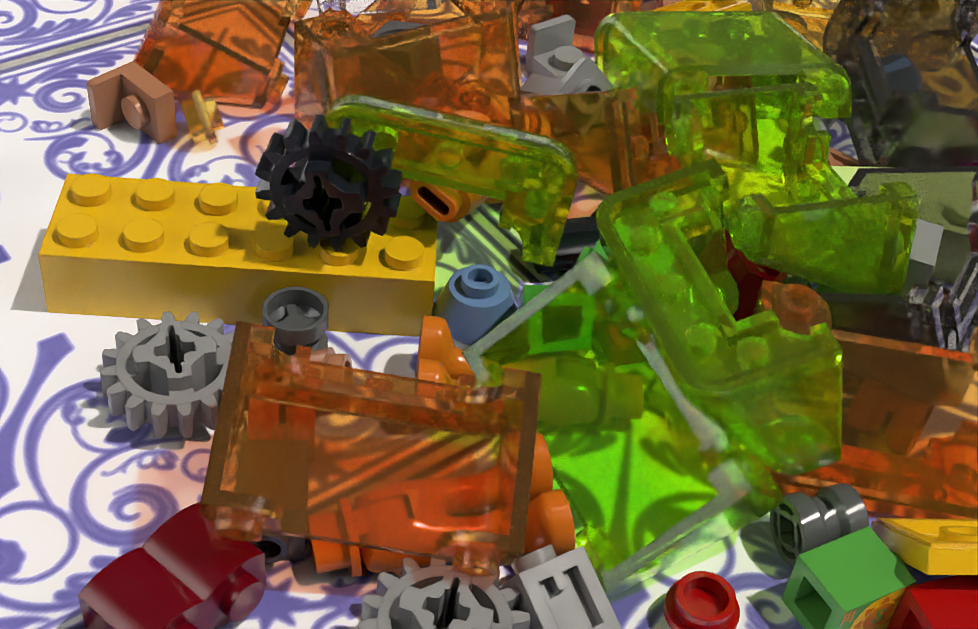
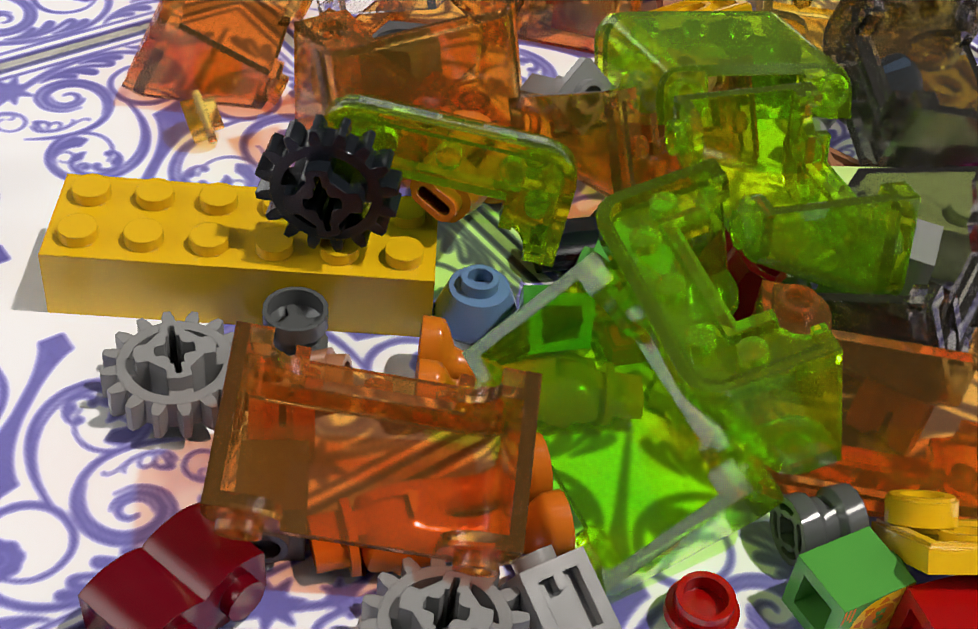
(133, 96): nougat bracket -> none
(551, 47): light grey bracket -> none
(921, 509): none -> yellow tile

